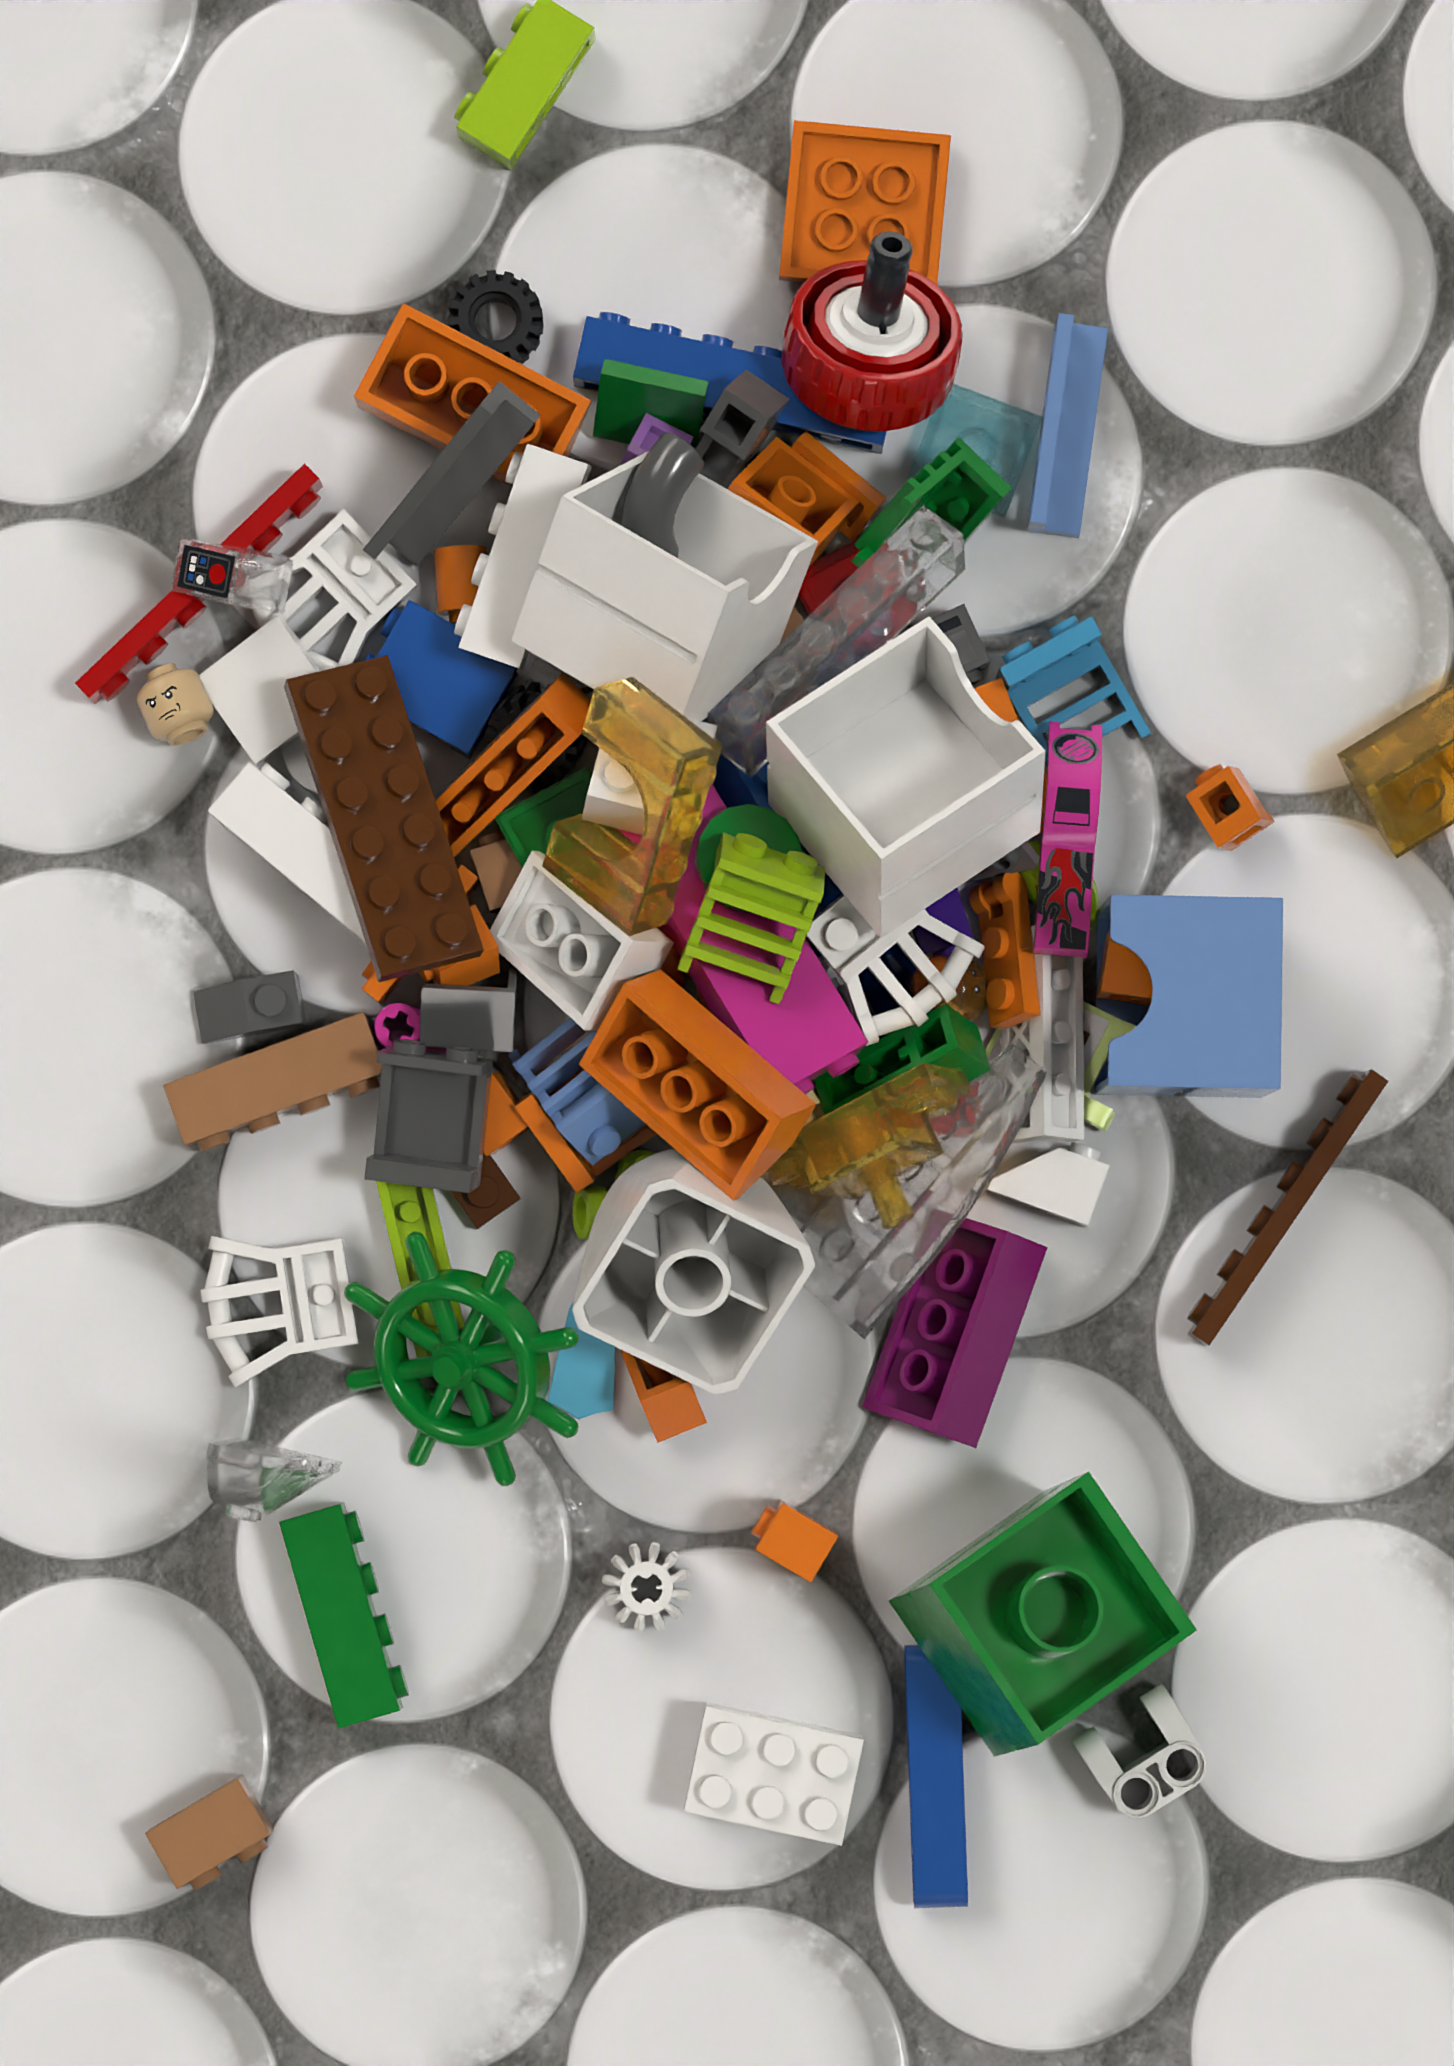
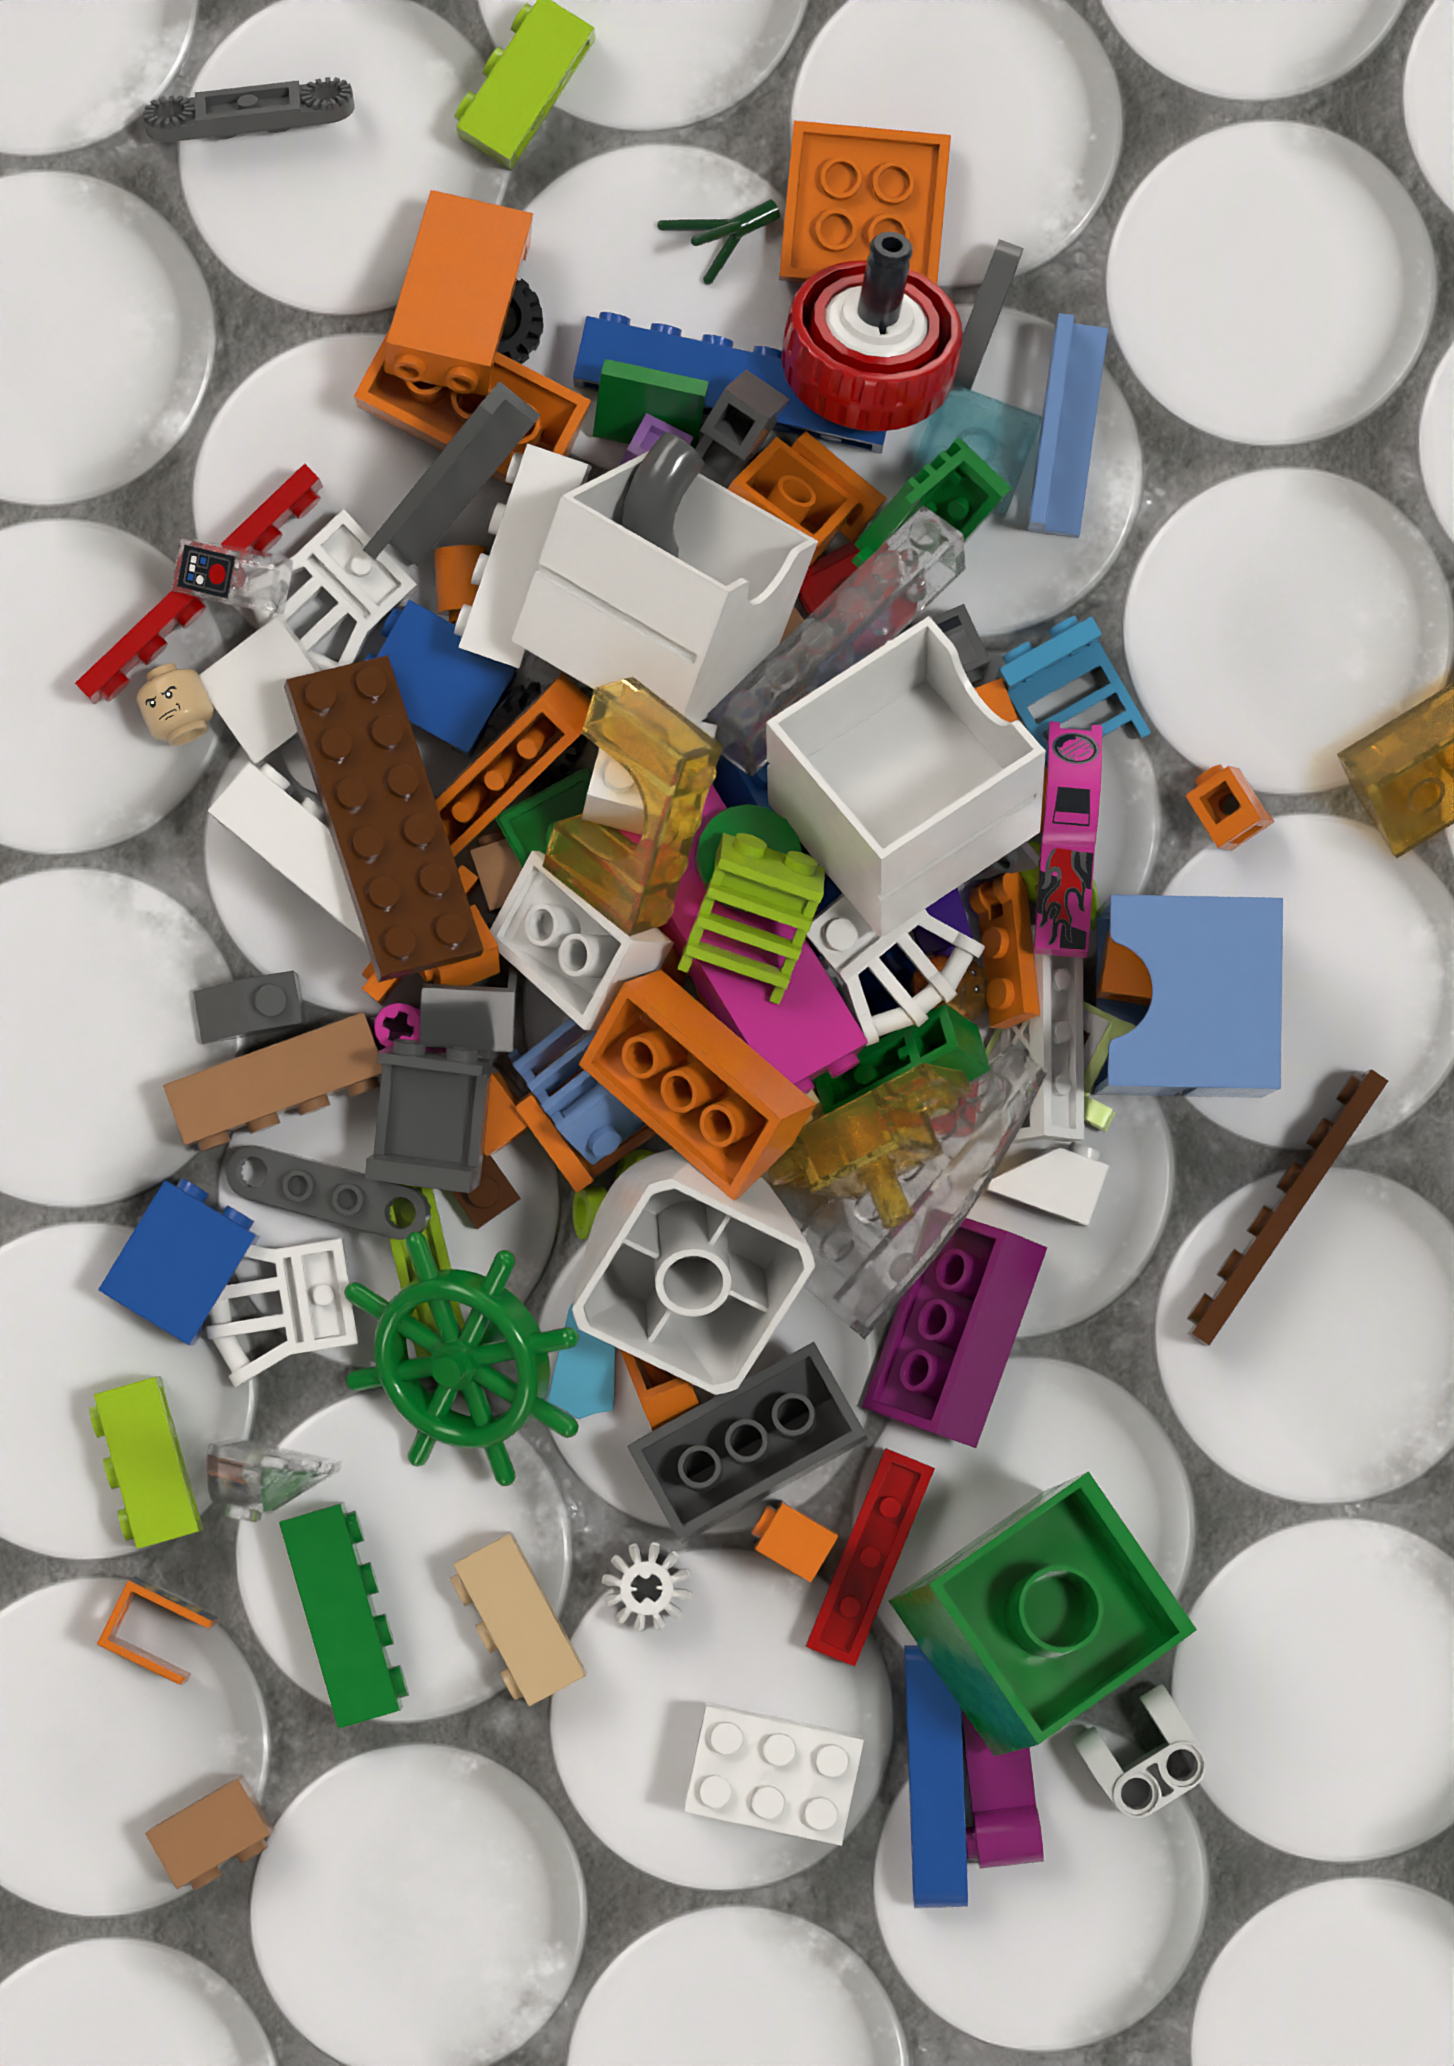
(137, 1655): none -> orange piece
(145, 1463): none -> lime brick
(179, 1260): none -> blue panel
(249, 110): none -> dark grey plate
(327, 1192): none -> dark grey plate
(457, 293): none -> orange panel
(517, 1620): none -> tan brick
(719, 228): none -> dark green plant
(747, 1442): none -> dark grey slope
(870, 1557): none -> red plate
(986, 311): none -> dark grey beam
(1002, 1805): none -> magenta door

